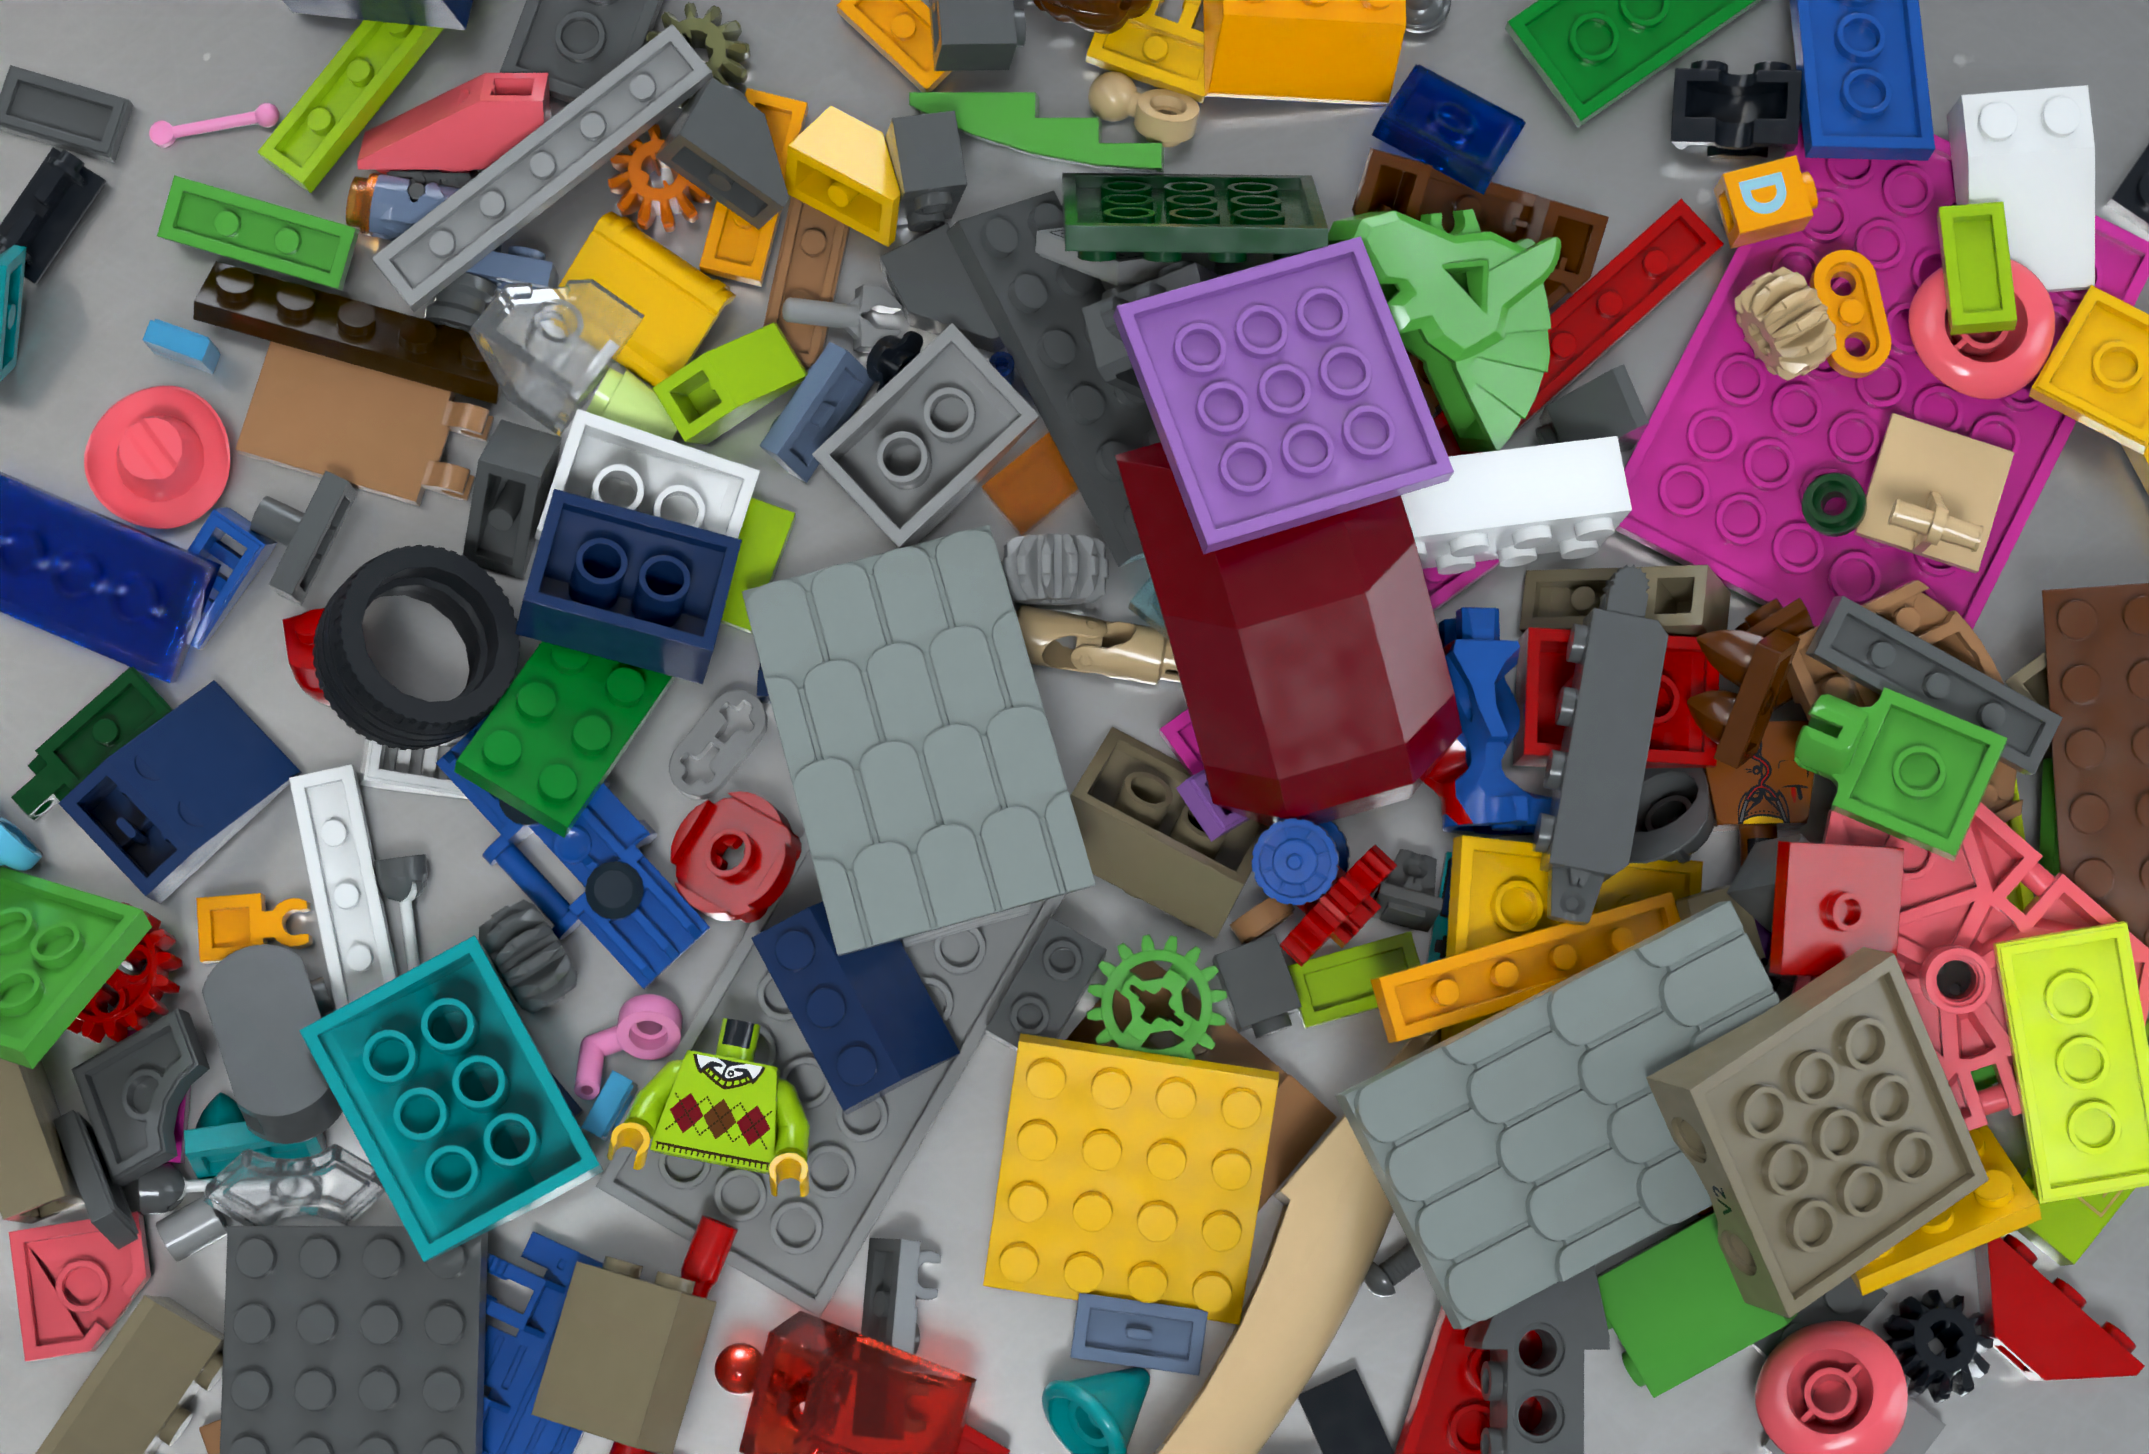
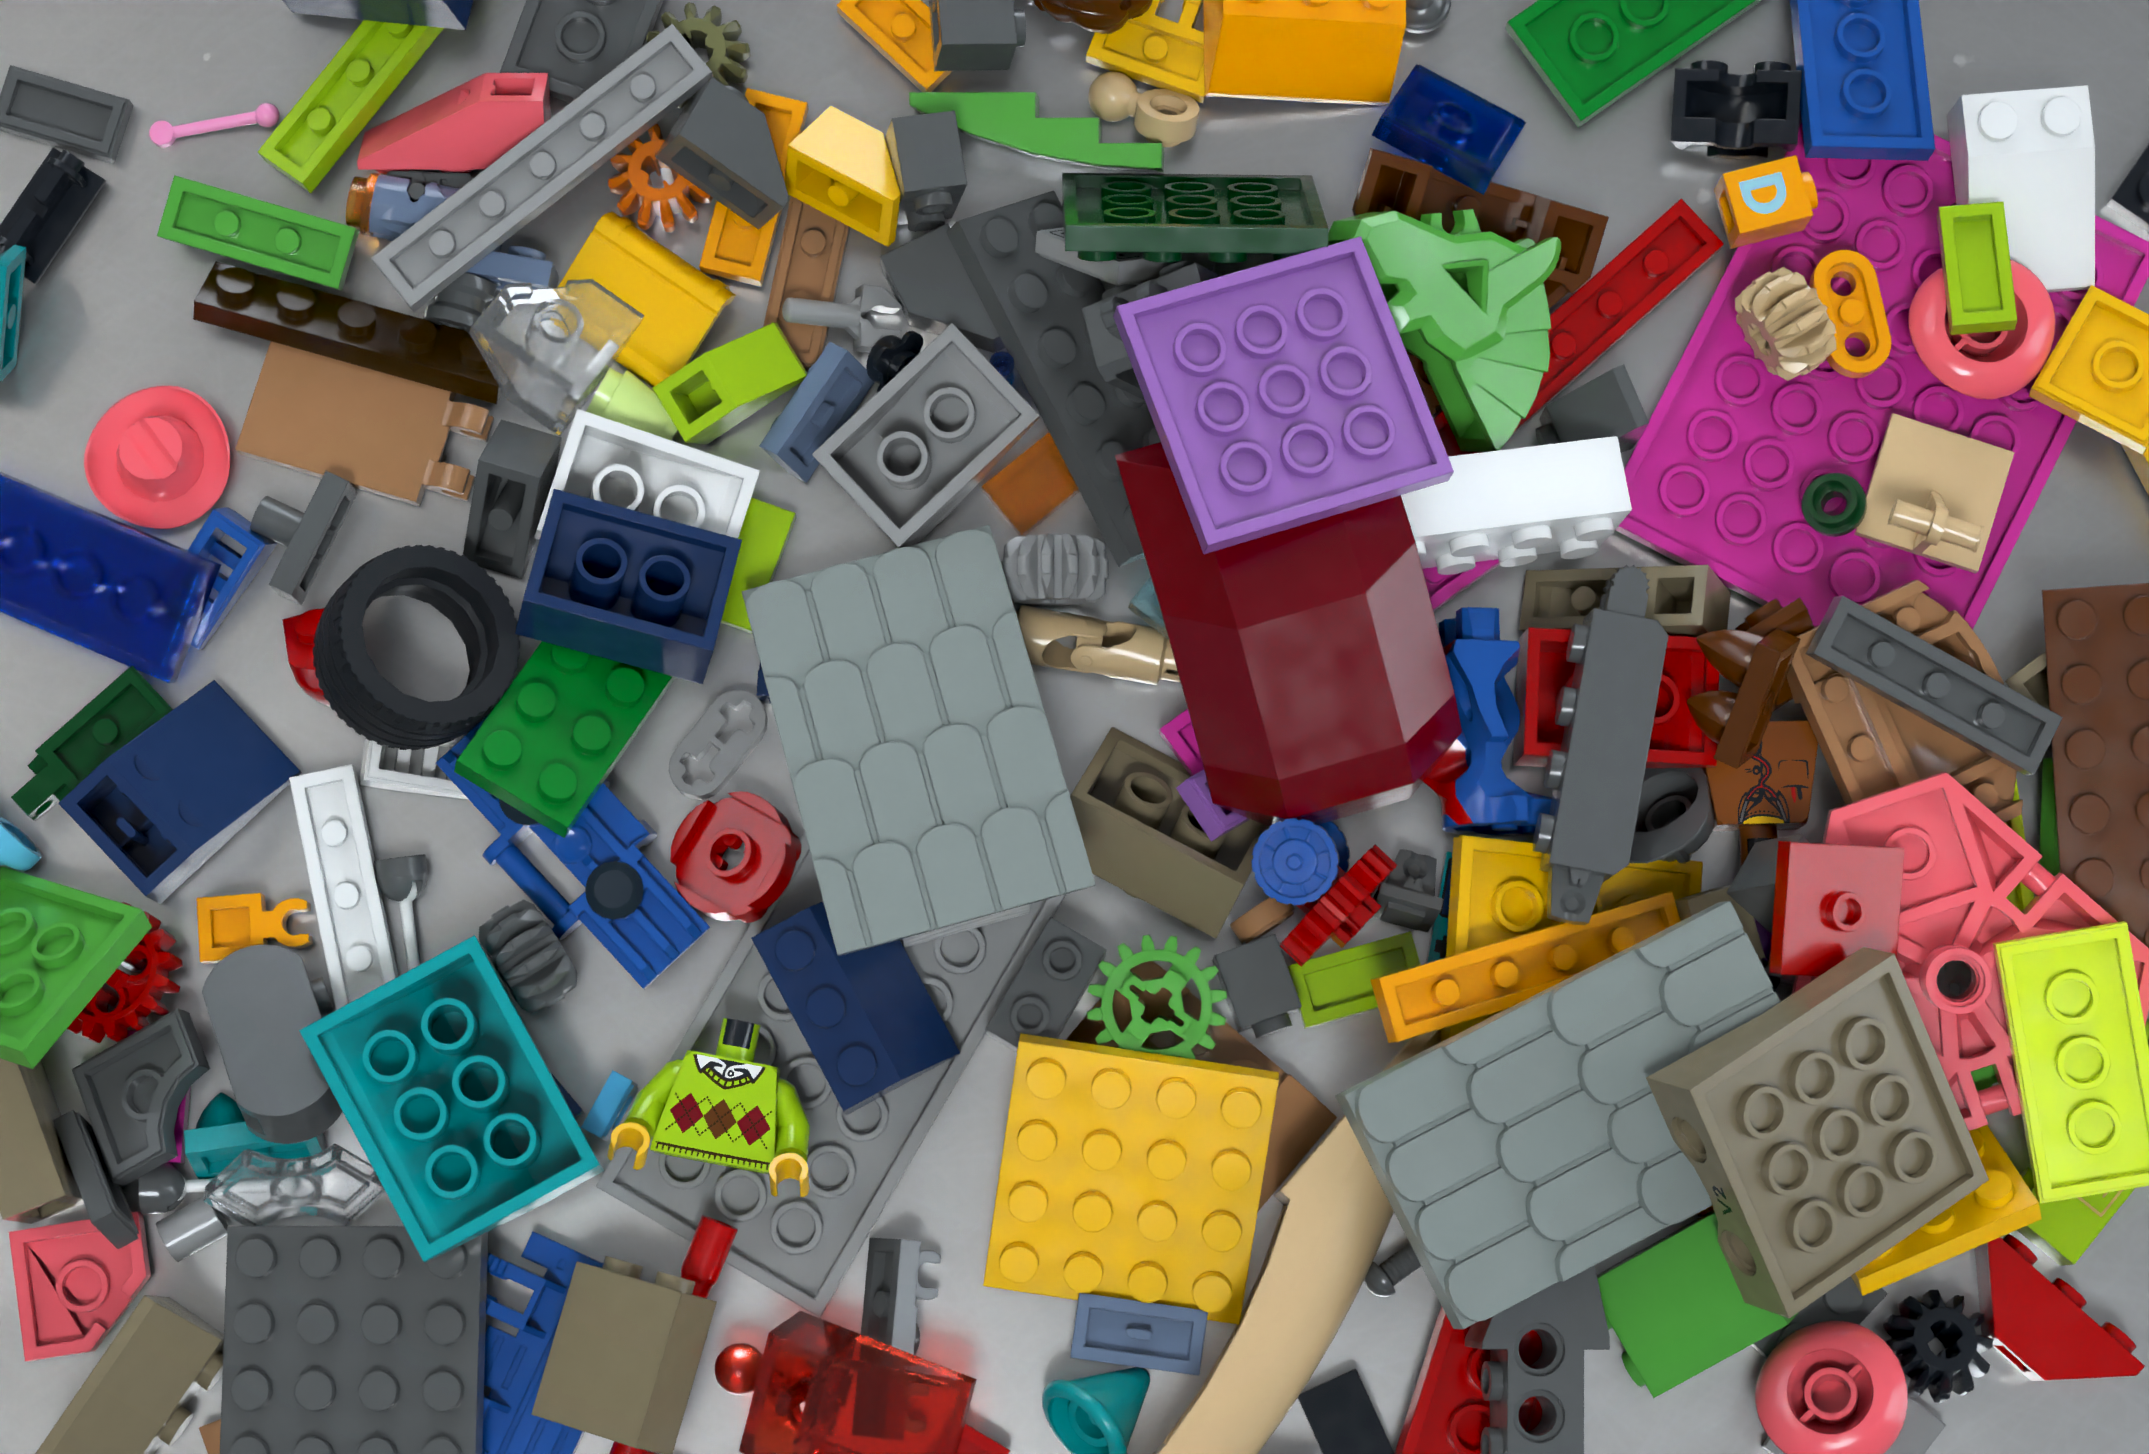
(181, 345): dark azure tile -> none
(646, 1029): bright pink plate -> none
(1901, 766): bright green plate -> none

